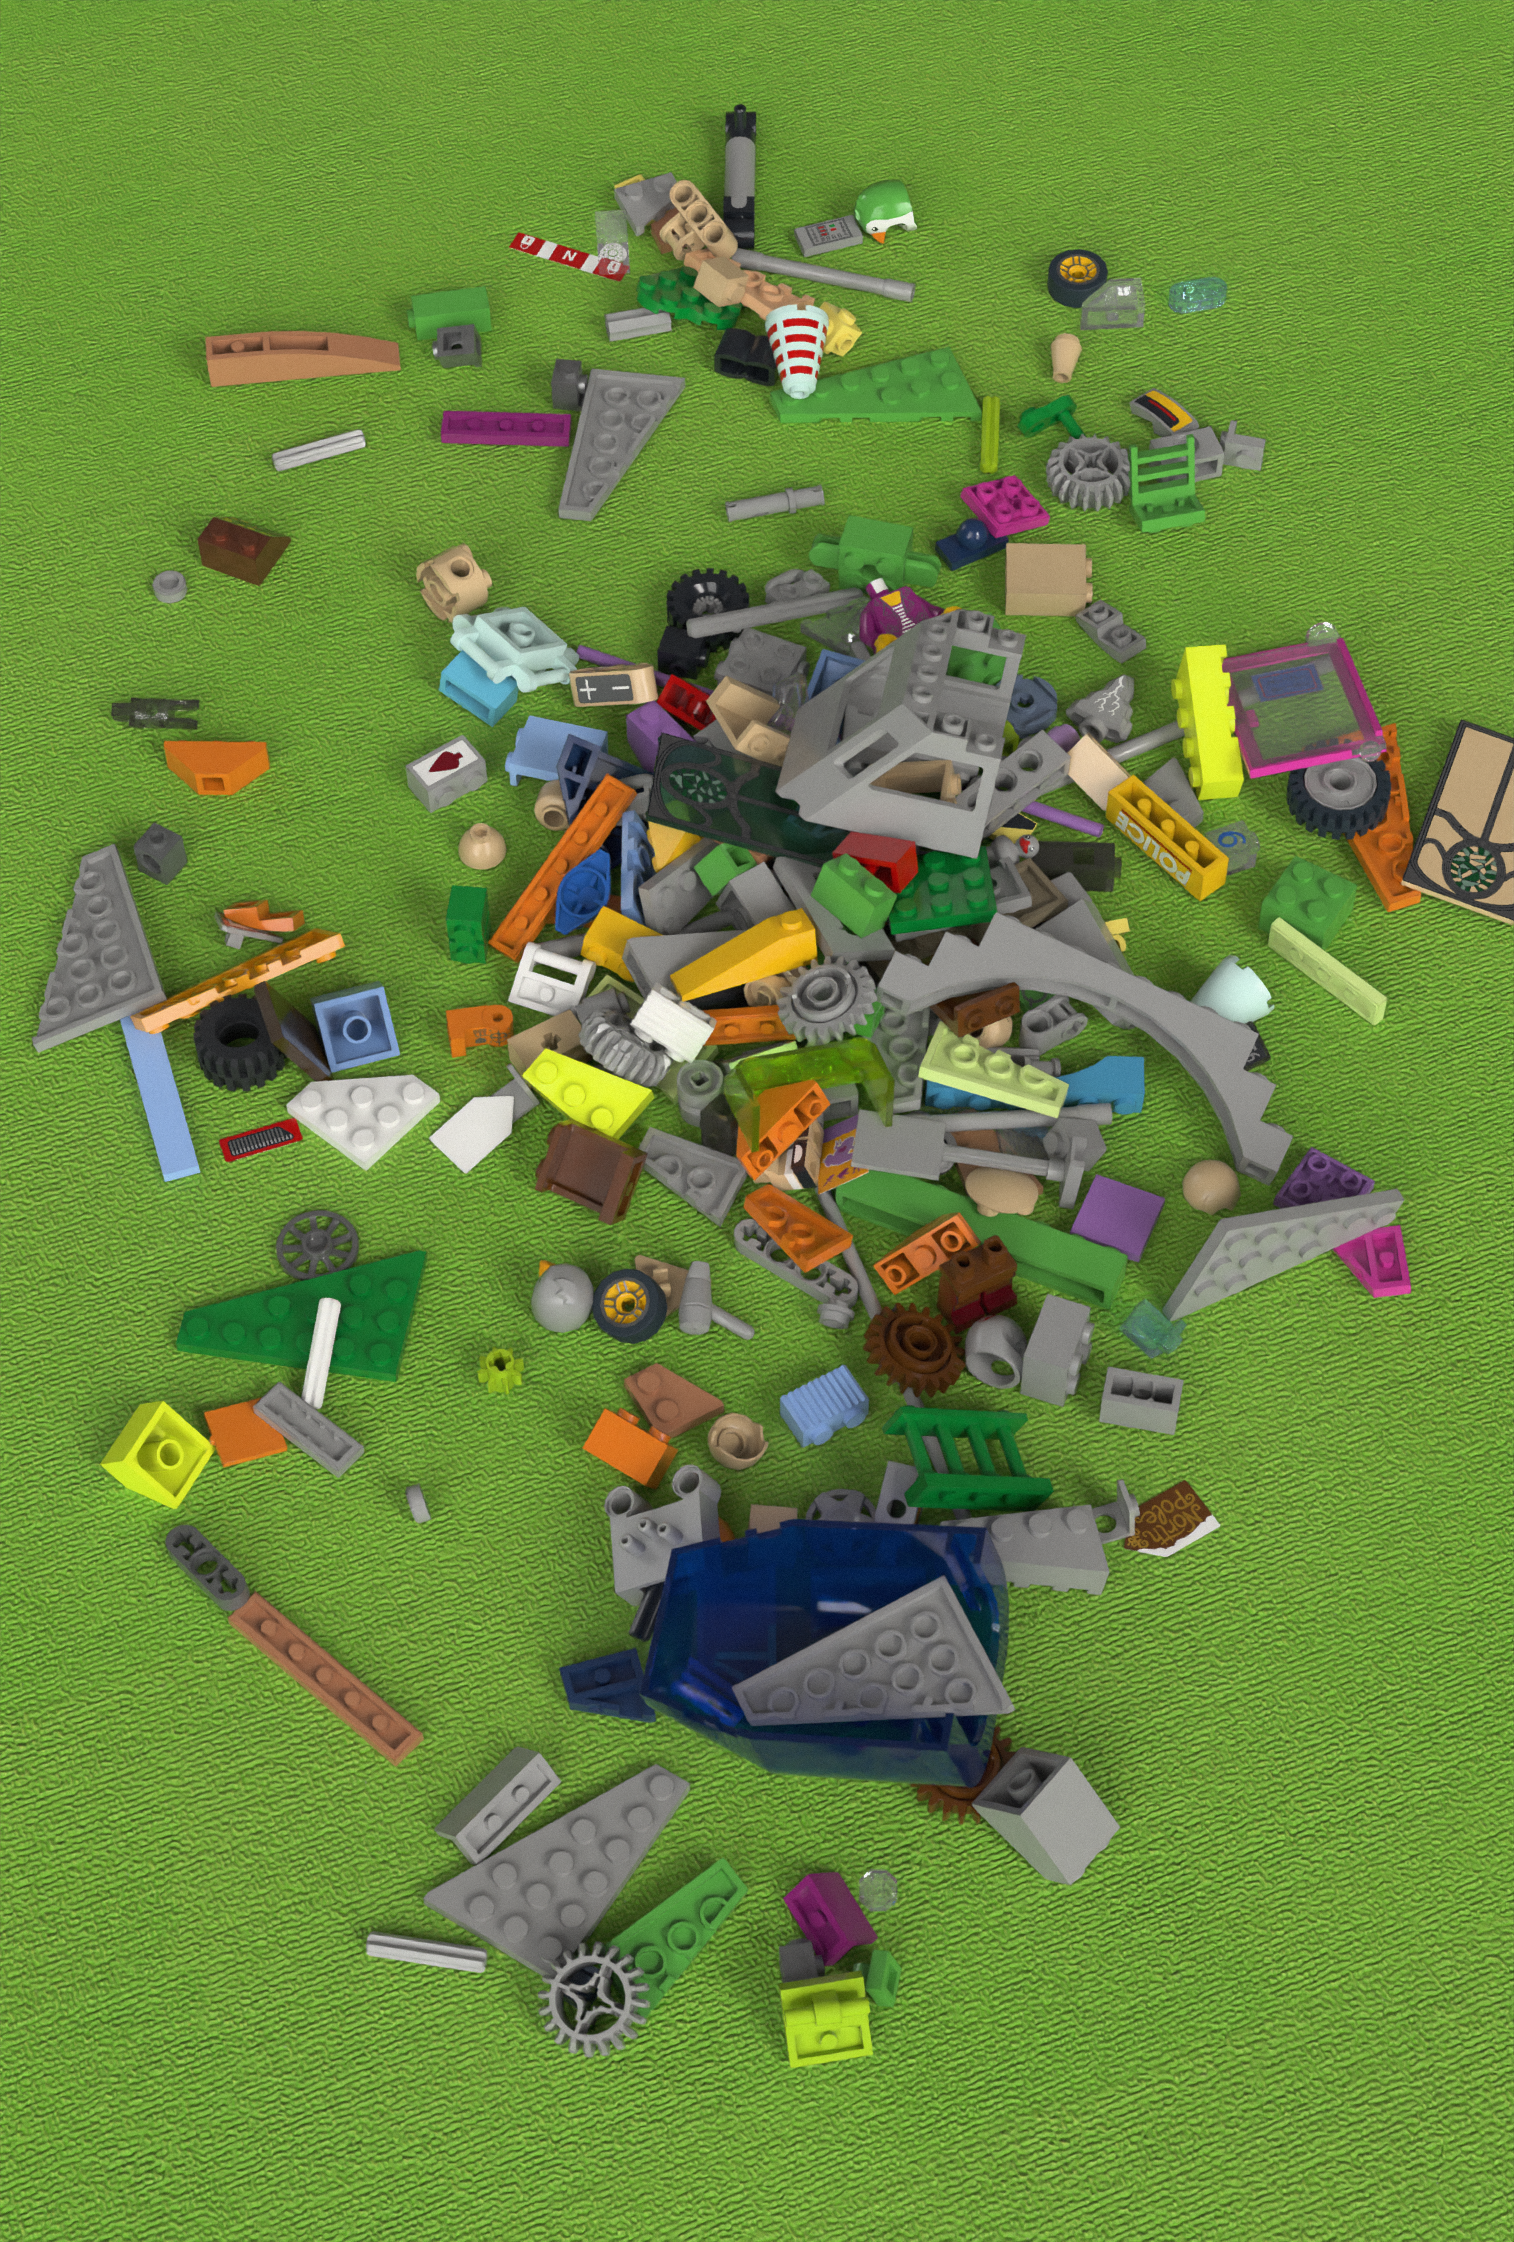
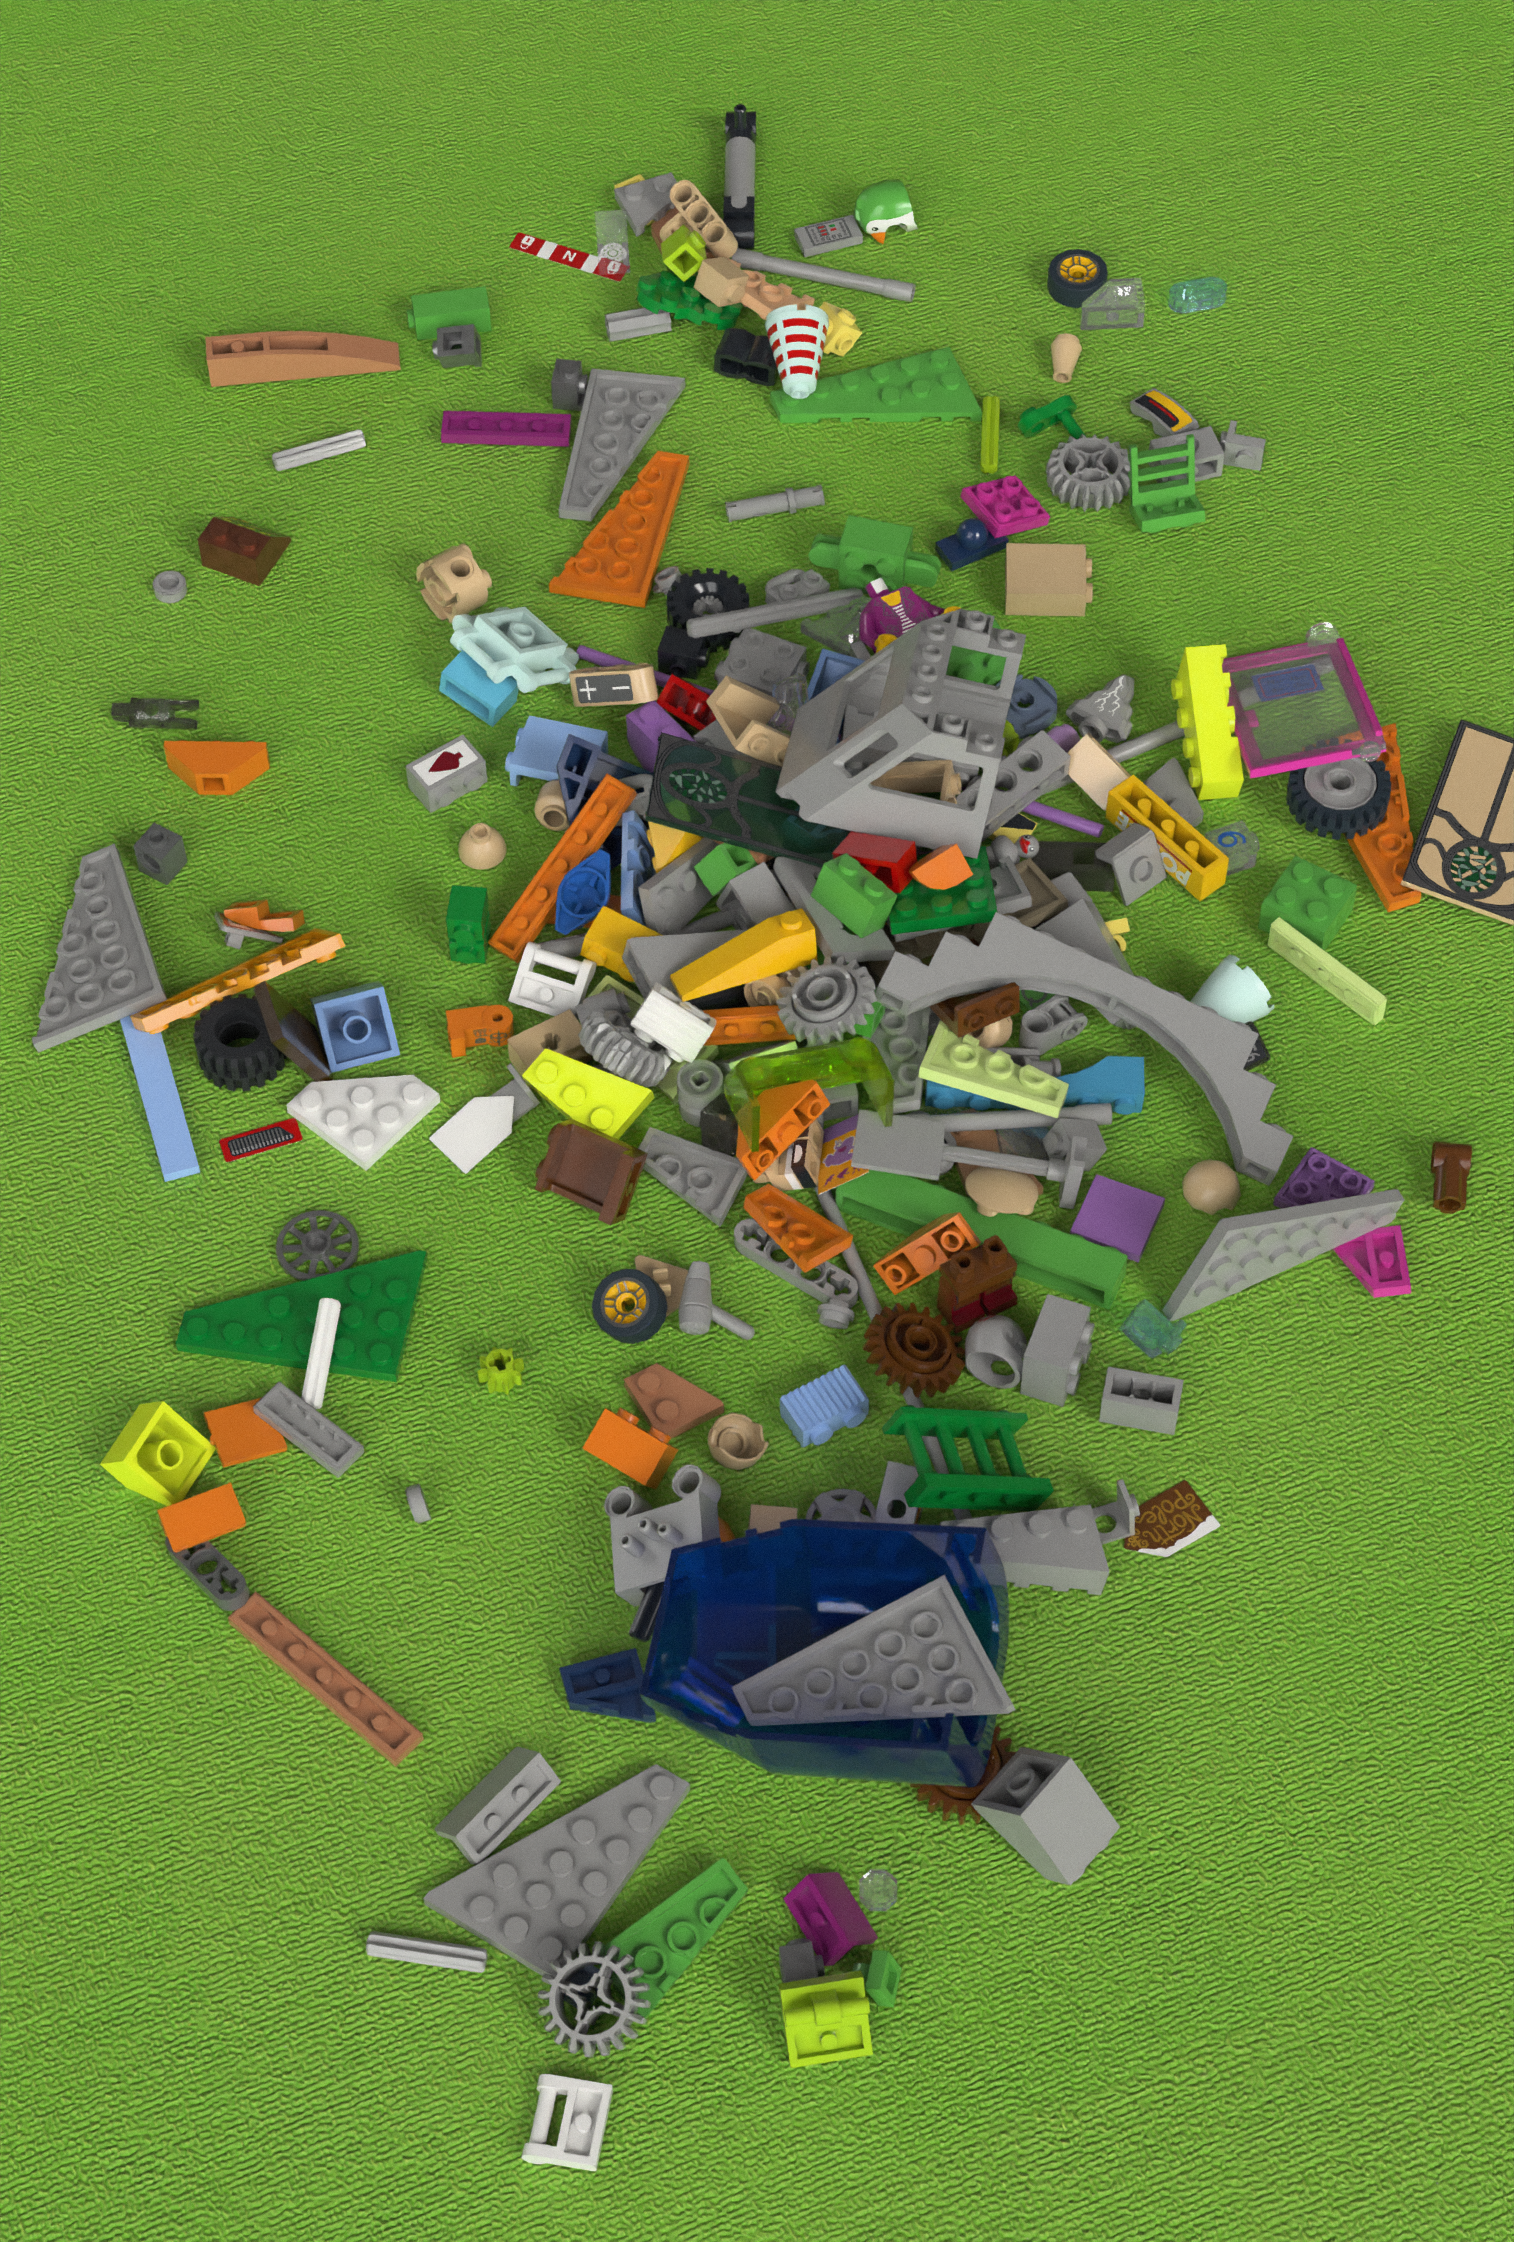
(201, 1518): none -> orange panel
(562, 1297): light grey piece -> none
(581, 2125): none -> white plate
(628, 542): none -> orange wing
(665, 579): none -> light grey plate
(684, 252): none -> lime brick
(941, 868): none -> orange brick
(1107, 630): light grey slope -> none
(1134, 861): none -> light grey piece
(1451, 1168): none -> reddish brown piece

